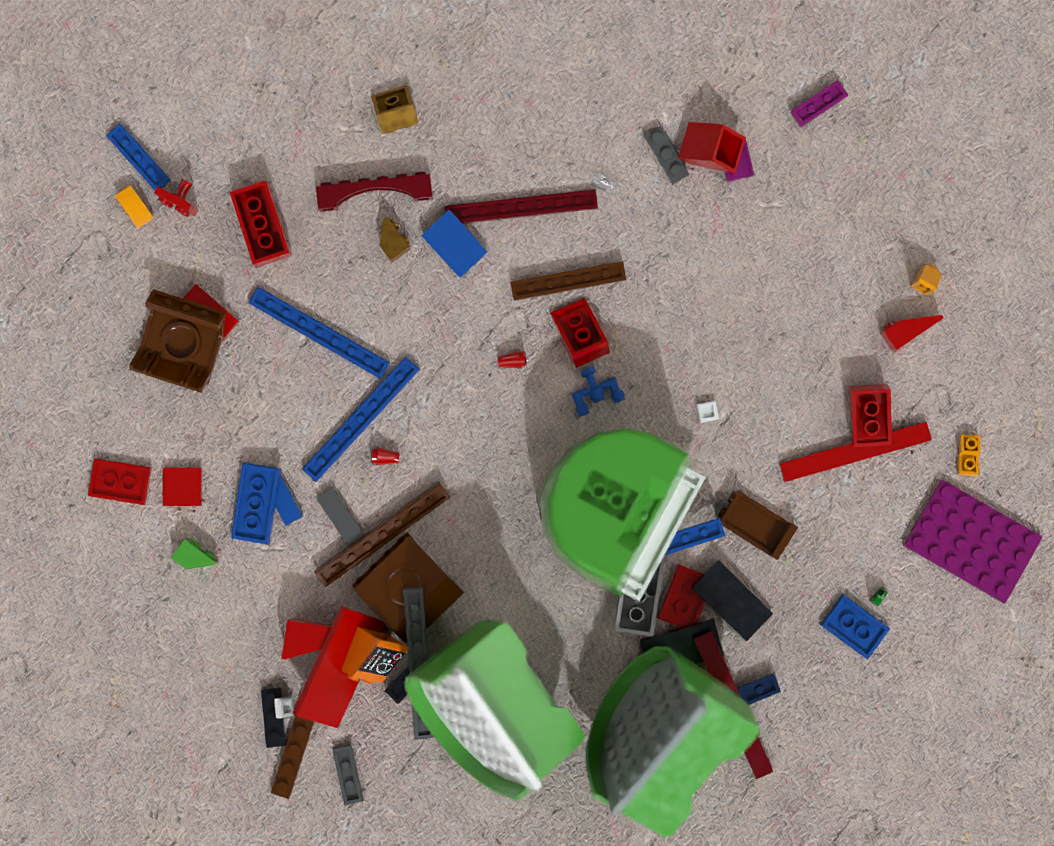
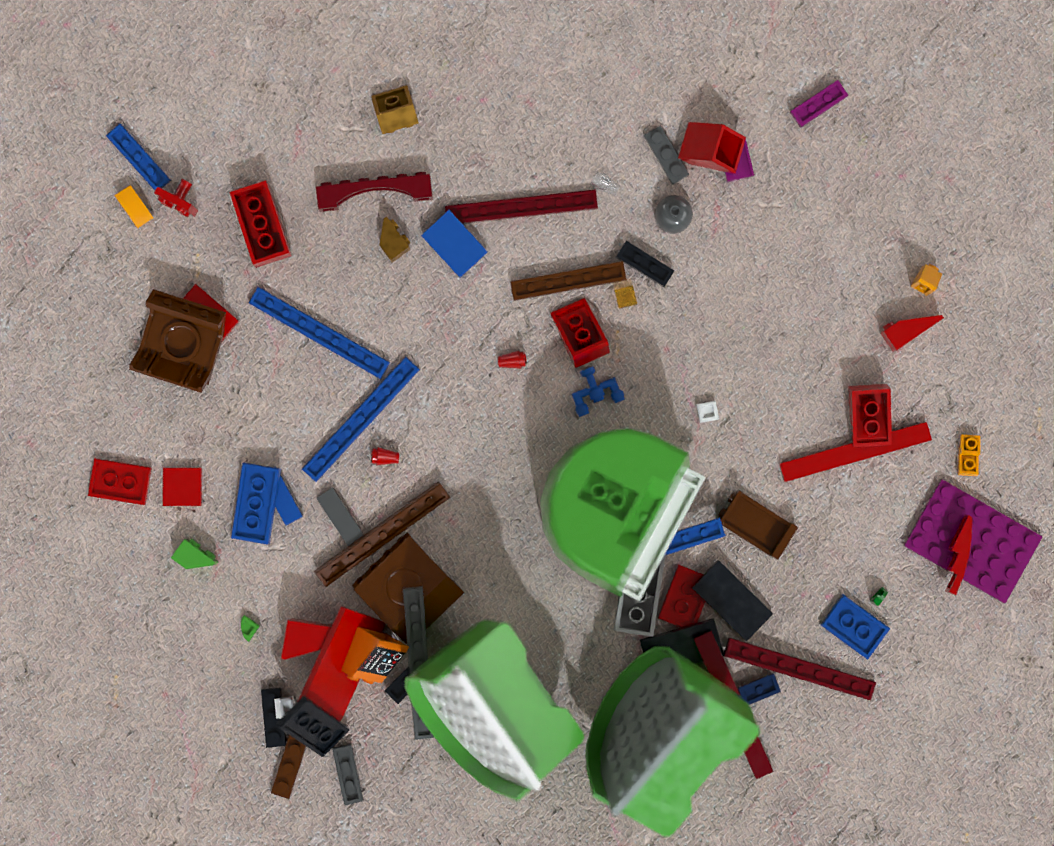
(248, 627): none -> bright green tile
(313, 726): none -> black tile
(625, 297): none -> clear yellow tile
(645, 263): none -> black plate
(673, 214): none -> dark grey cylinder
(799, 668): none -> dark red tile
(961, 548): none -> red slope

